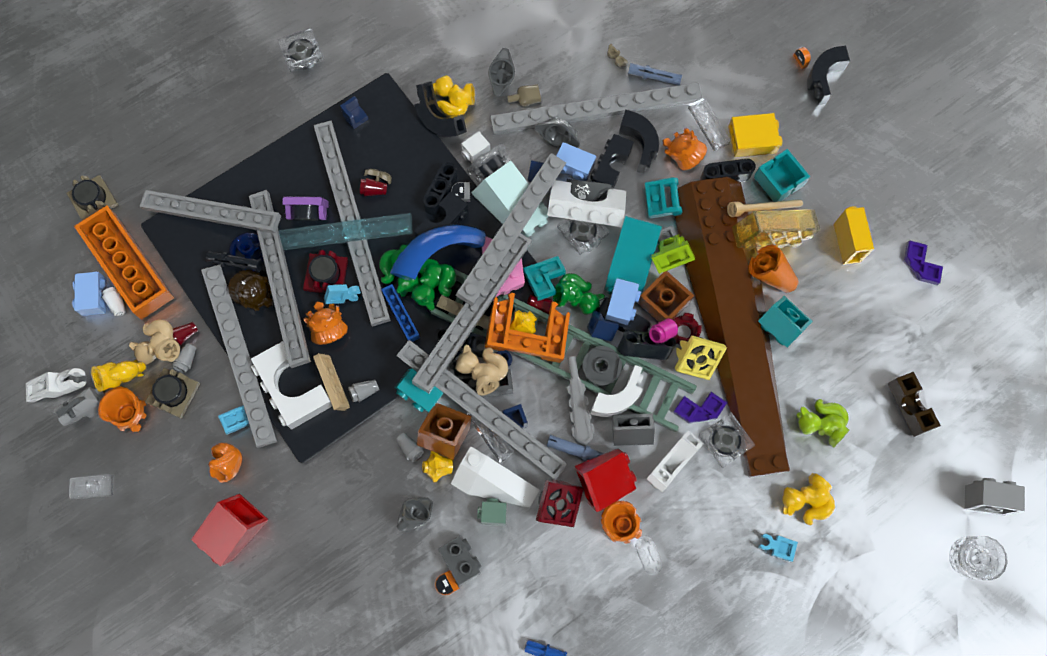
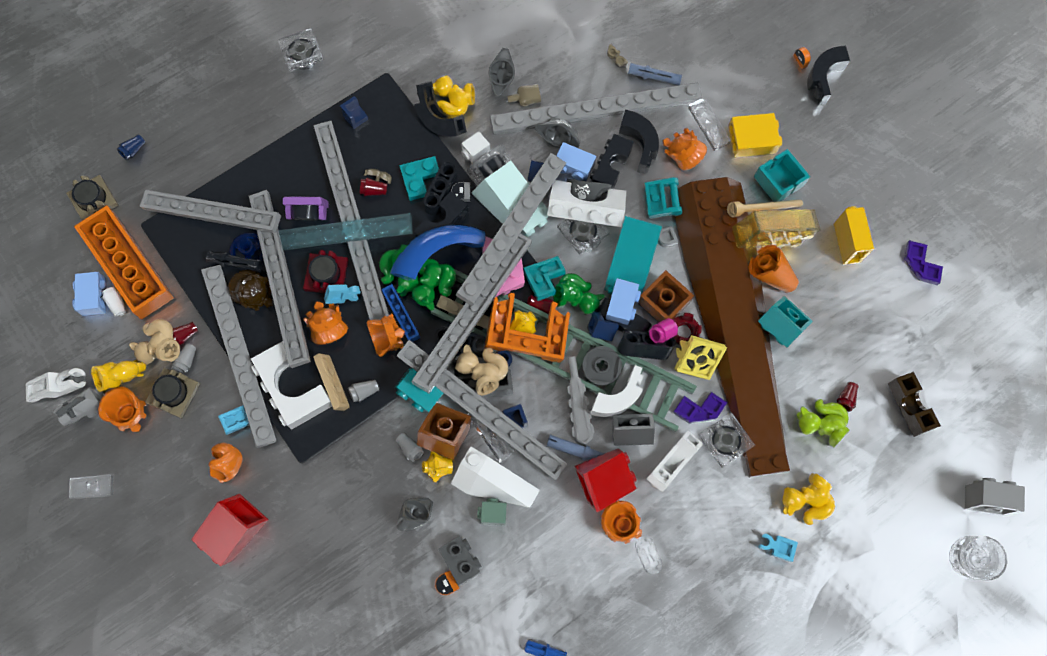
(130, 147): none -> dark blue cone
(385, 334): none -> orange hair
(415, 173): none -> teal plate
(557, 503): dark red piece -> none
(672, 253): lime tile -> none
(734, 167): black beam -> none
(848, 396): none -> dark red cone

